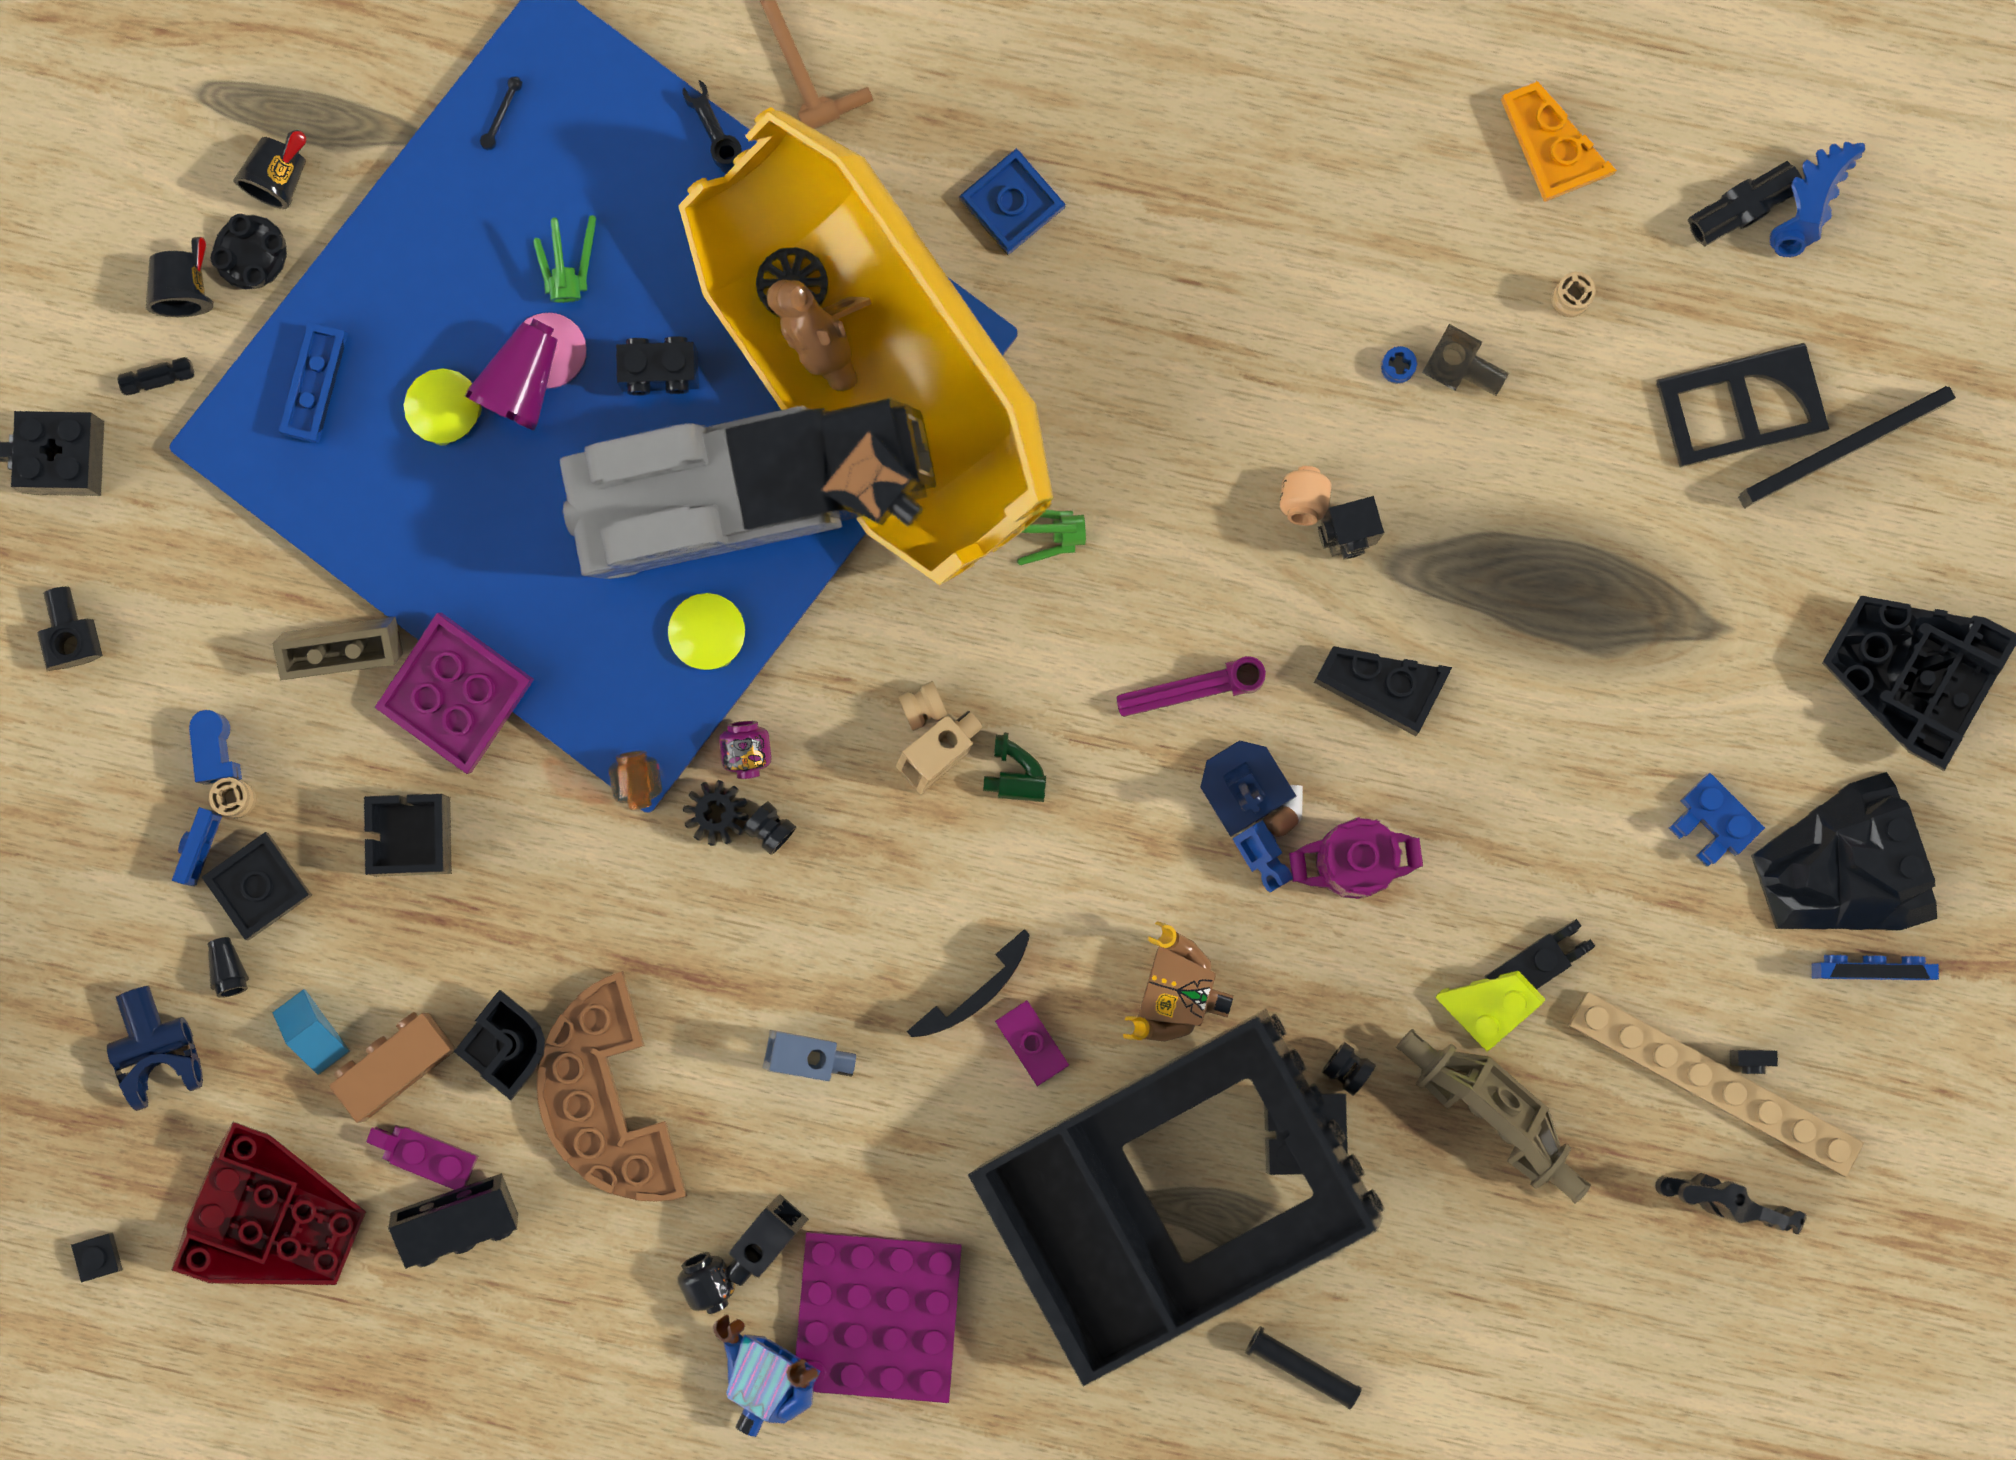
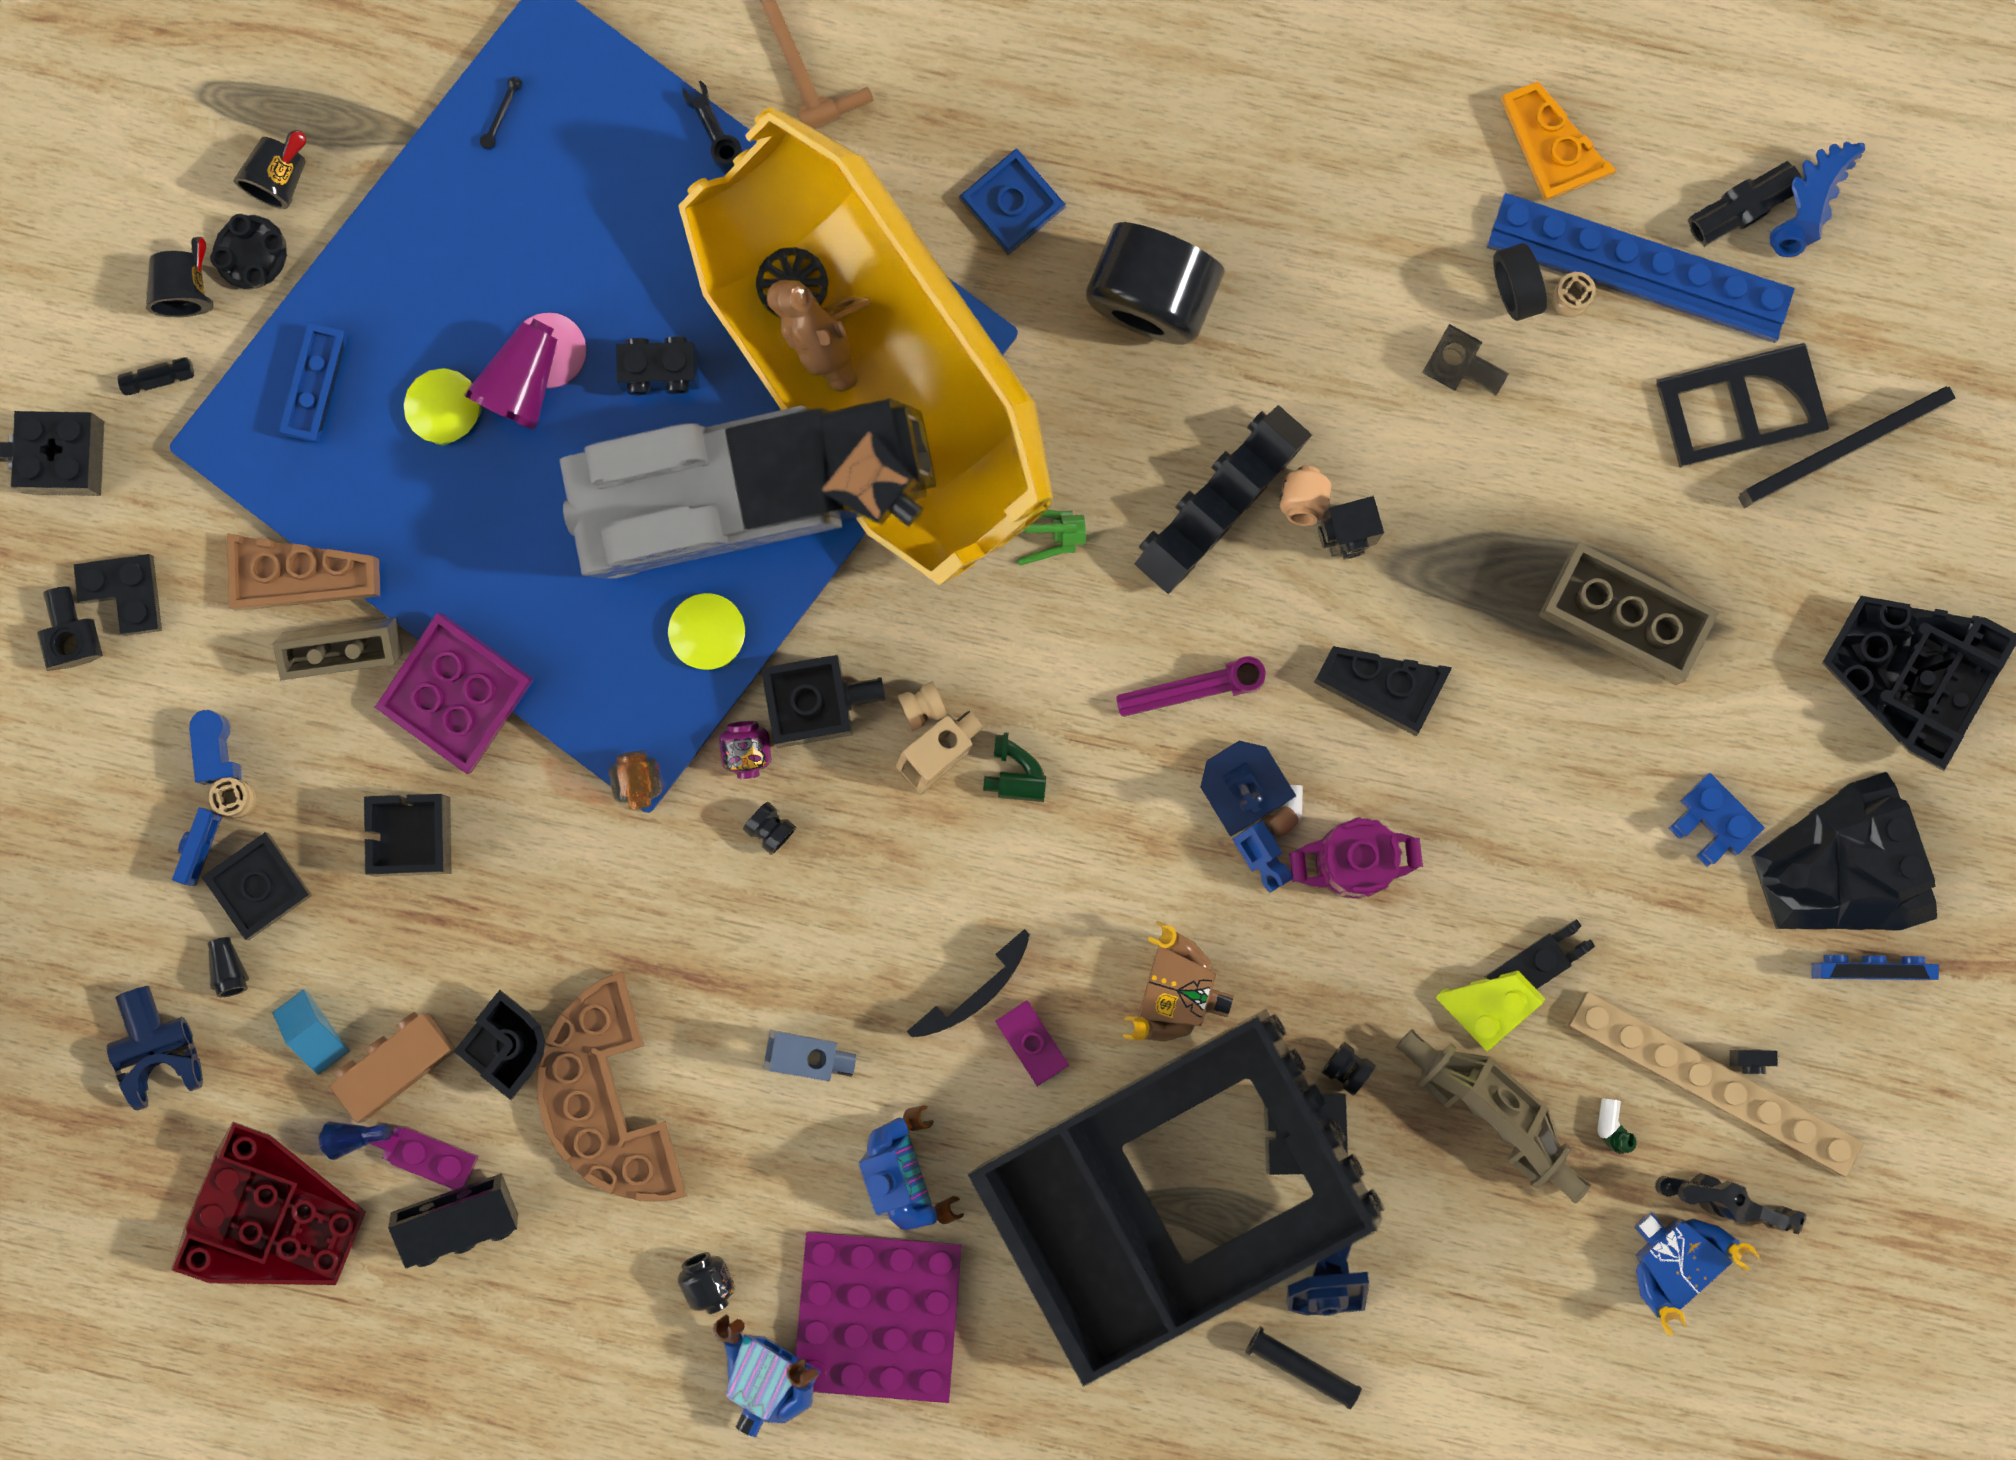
(96, 1257): black plate -> none
(129, 582): none -> black plate
(286, 574): none -> medium nougat wing
(342, 1138): none -> clear blue cone
(563, 283): bright green plant -> none
(704, 808): black gear -> none
(772, 1233): black torso -> none
(813, 701): none -> black brick
(896, 1178): none -> blue torso
(1154, 283): none -> black piece
(1215, 507): none -> black brick
(1330, 1288): none -> dark blue piece
(1407, 357): blue bush -> none
(1520, 281): none -> black tyre
(1611, 1130): none -> arm
(1628, 614): none -> dark tan brick
(1643, 268): none -> blue plate
(1682, 1263): none -> blue torso

